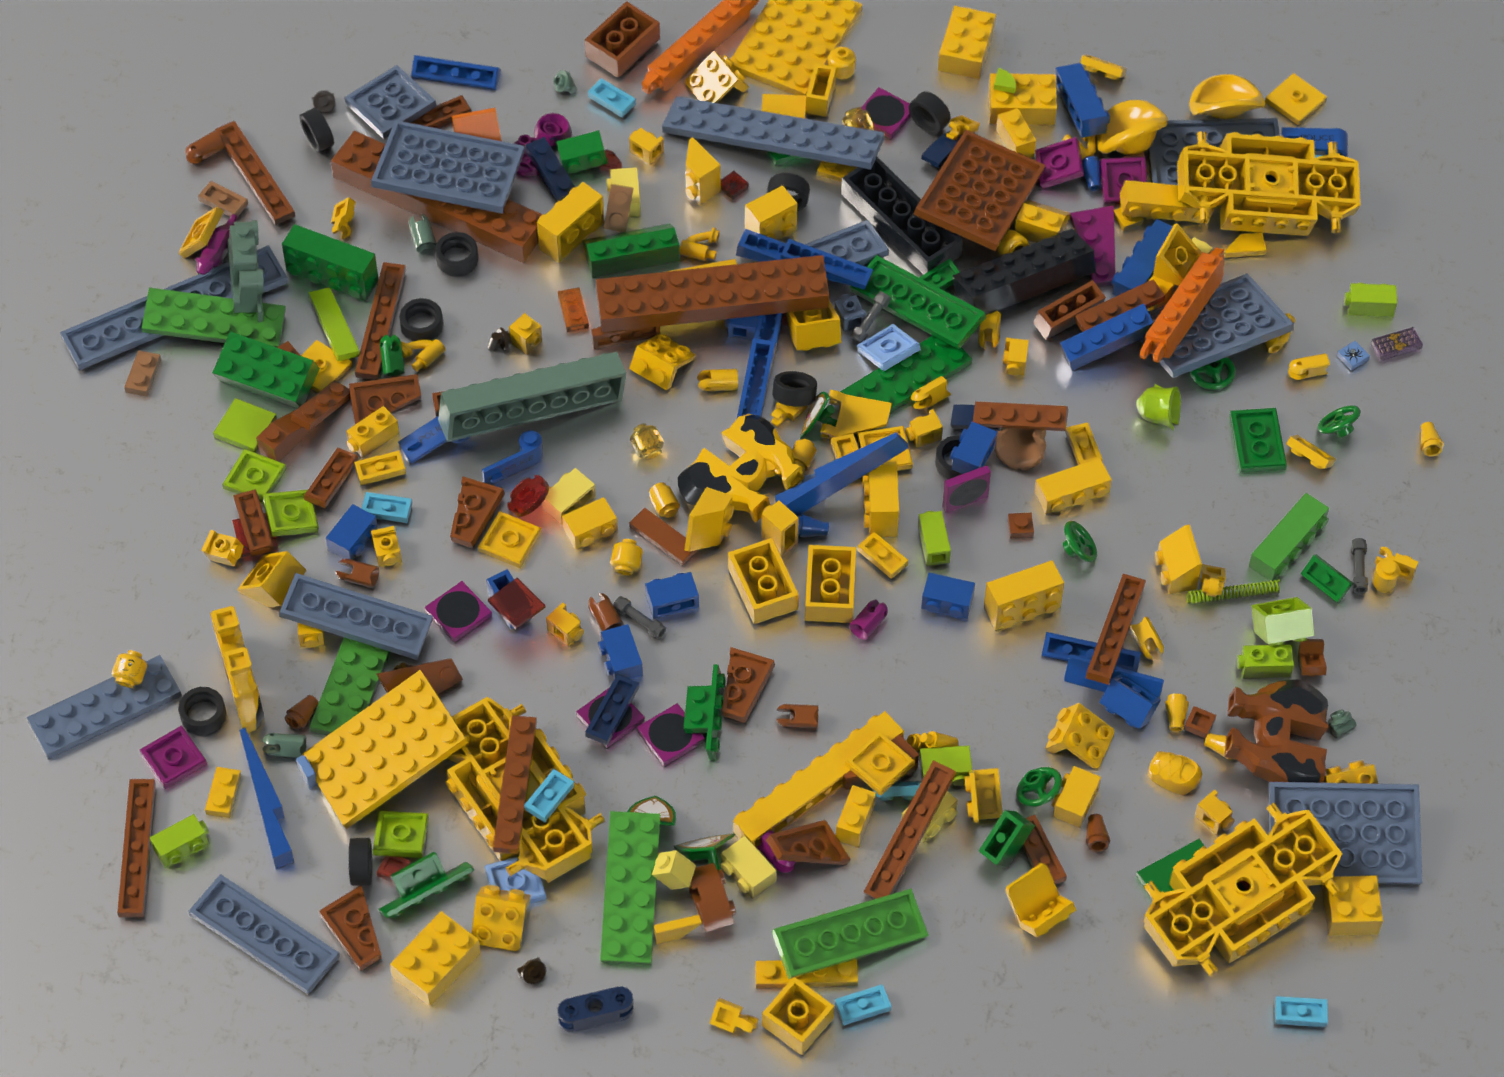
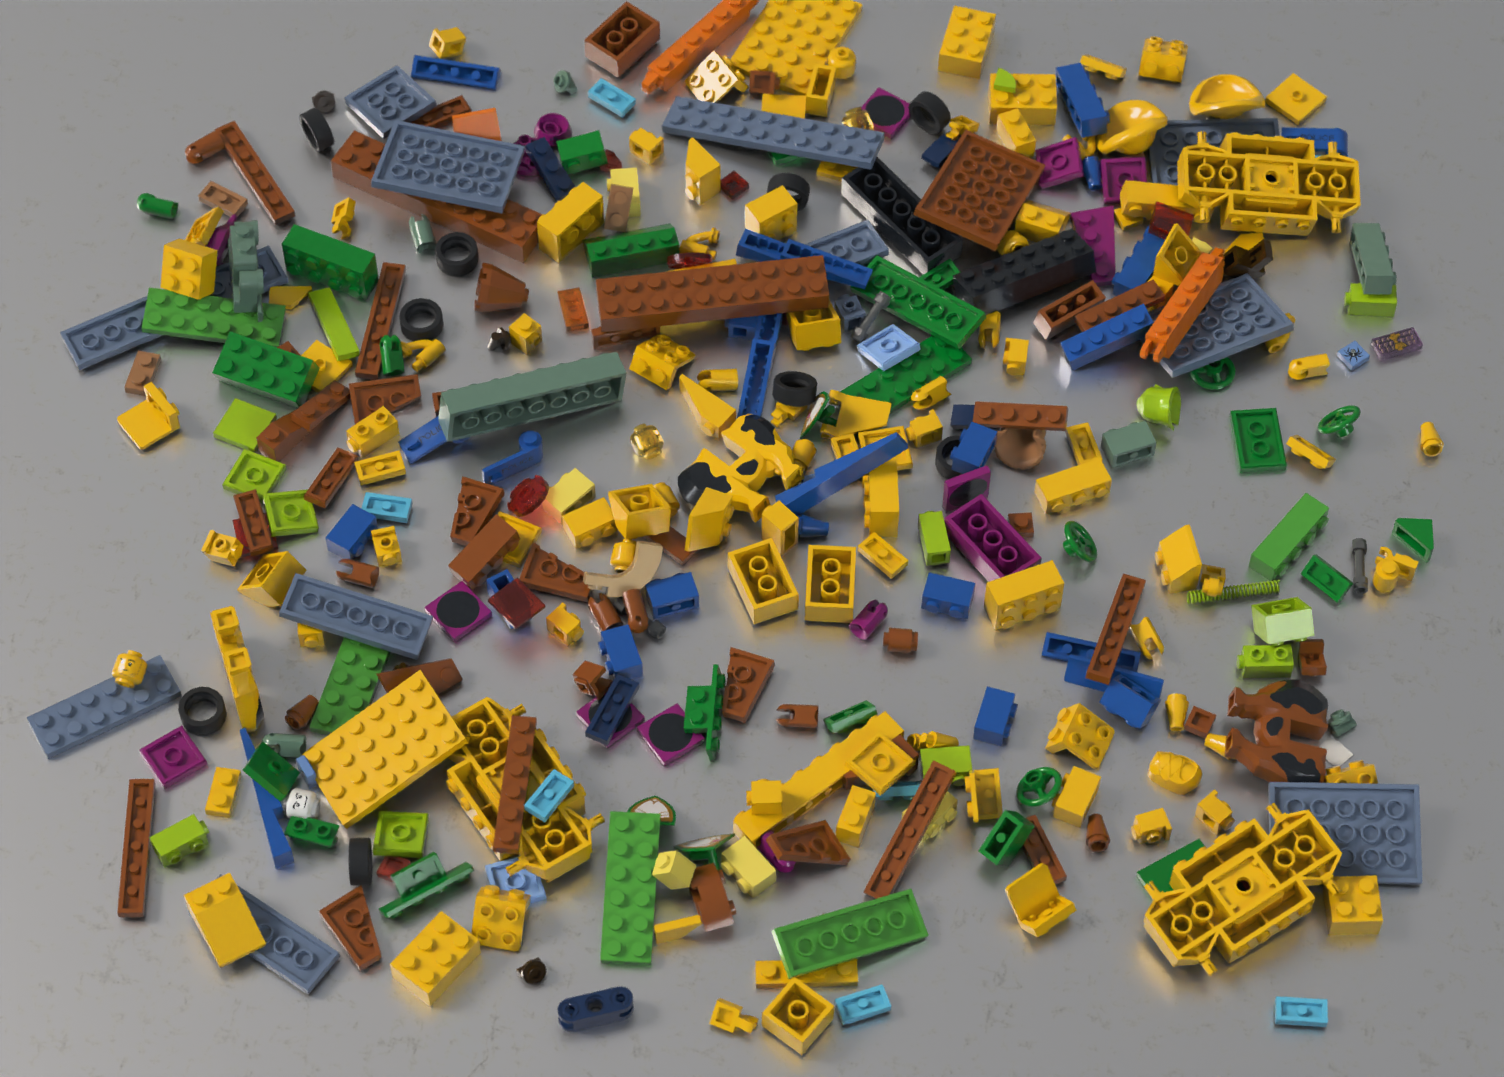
(150, 419): none -> yellow bracket
(158, 207): none -> green piece
(189, 268): none -> yellow brick
(224, 920): none -> yellow slope
(271, 771): none -> green plate
(288, 295): none -> yellow tile
(301, 804): none -> white head
(312, 831): none -> green hinge
(447, 42): none -> yellow brick
(484, 552): none -> dark orange brick
(498, 290): none -> dark orange cone
(549, 574): none -> dark orange wing
(589, 679): none -> dark orange window
(635, 610): none -> dark orange piece
(636, 576): none -> tan arch
(640, 511): none -> yellow slope
(687, 260): none -> clear red tile
(709, 411): none -> yellow slope
(764, 82): none -> dark orange bracket
(765, 797): none -> yellow brick
(858, 714): none -> green plate
(900, 640): none -> dark orange brick
(989, 540): none -> magenta brick
(994, 716): none -> blue brick
(1128, 444): none -> sand green brick
(1151, 826): none -> yellow brick
(1163, 59): none -> yellow bracket
(1164, 219): none -> clear red piece
(1242, 261): none -> dark brown brick
(1336, 752): none -> white sticker
(1372, 258): none -> sand green brick
(1416, 535): none -> green slope

